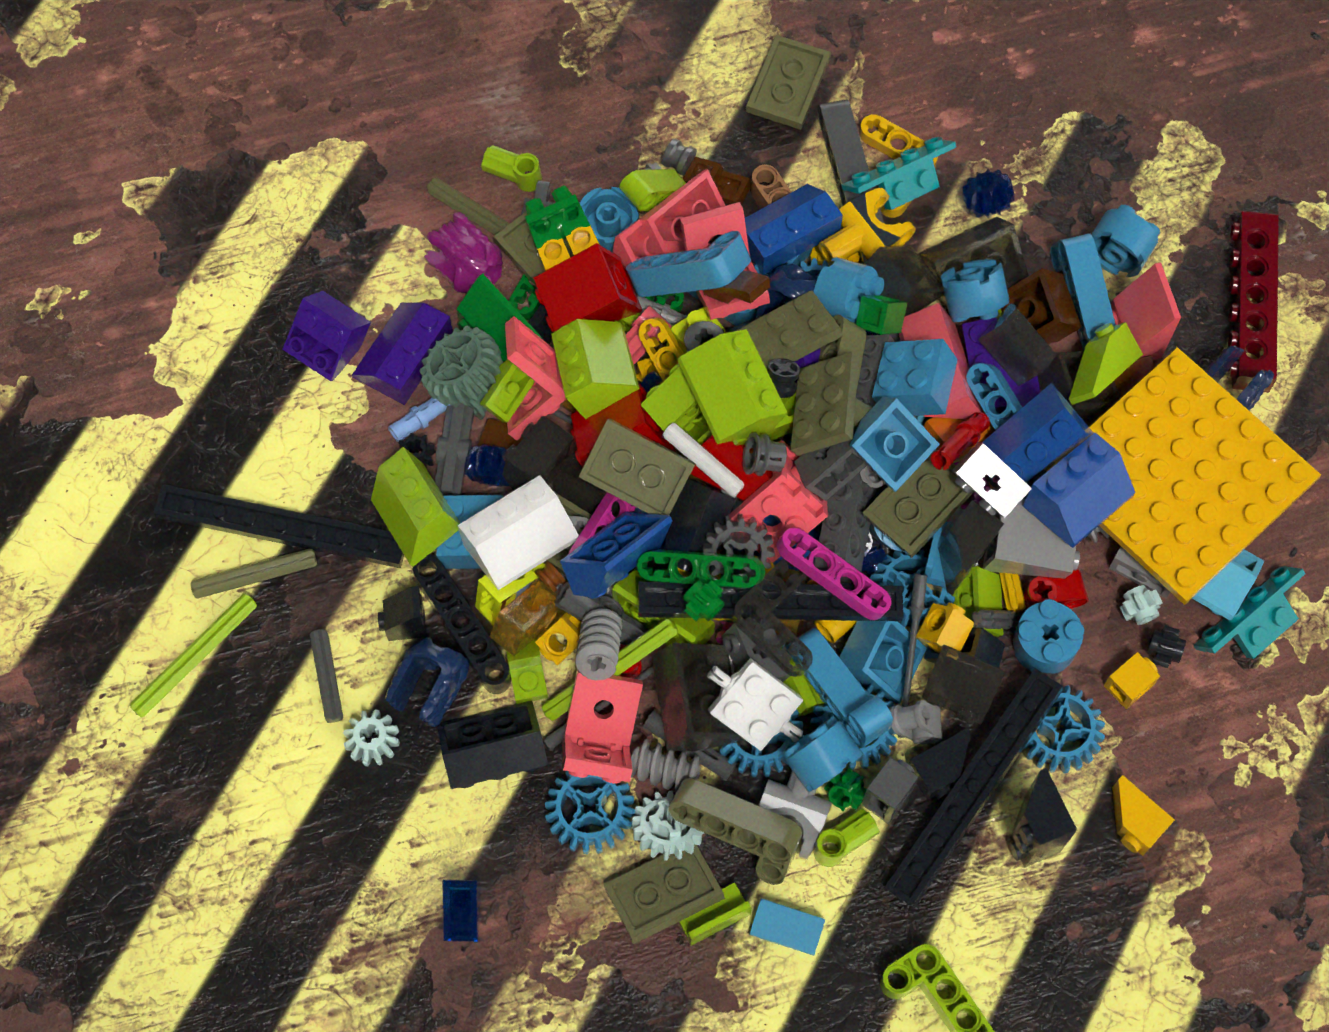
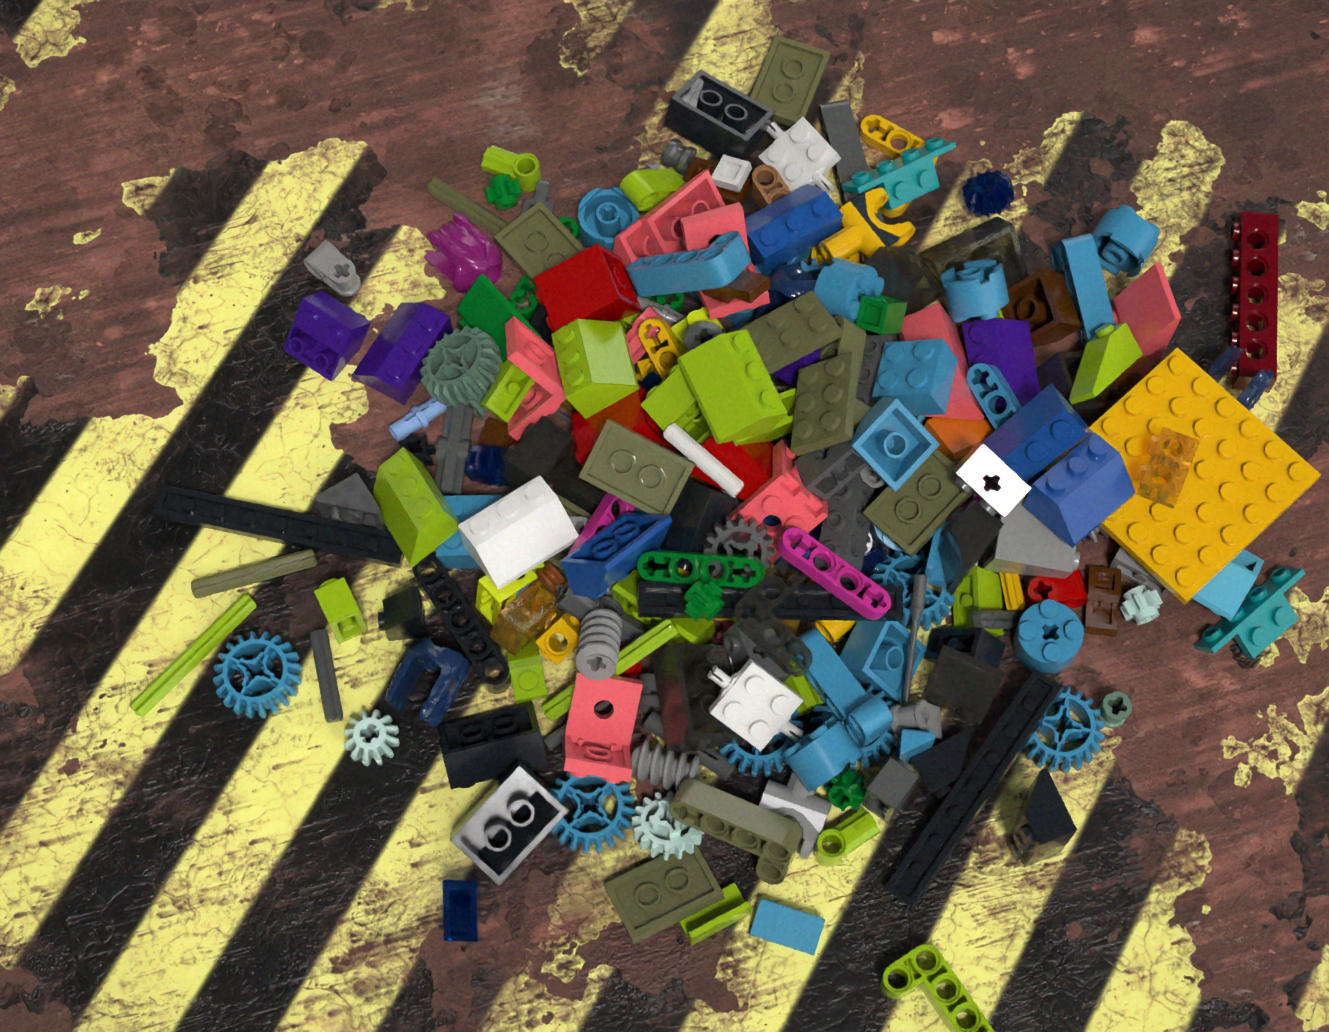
(267, 652): none -> dark azure gear
(333, 269): none -> light grey piece
(340, 609): none -> lime brick
(351, 503): none -> flat silver slope
(503, 192): none -> green gear
(508, 822): none -> slope
(556, 223): green hips -> none
(649, 696): none -> dark grey wheel
(718, 117): none -> black slope
(731, 173): none -> white plate
(764, 455): dark grey piece -> none
(783, 375): black wheel -> none
(800, 156): none -> white plate
(913, 743): none -> dark azure slope
(945, 627): yellow brick -> none
(965, 436): red pin -> none
(1017, 345): clear smoke slope -> none
(1104, 594): none -> reddish brown slope
(1123, 706): none -> sand green bush
(1132, 680): yellow brick -> none
(1137, 817): yellow slope -> none
(1166, 646): black gear -> none
(1170, 468): none -> clear yellow brick

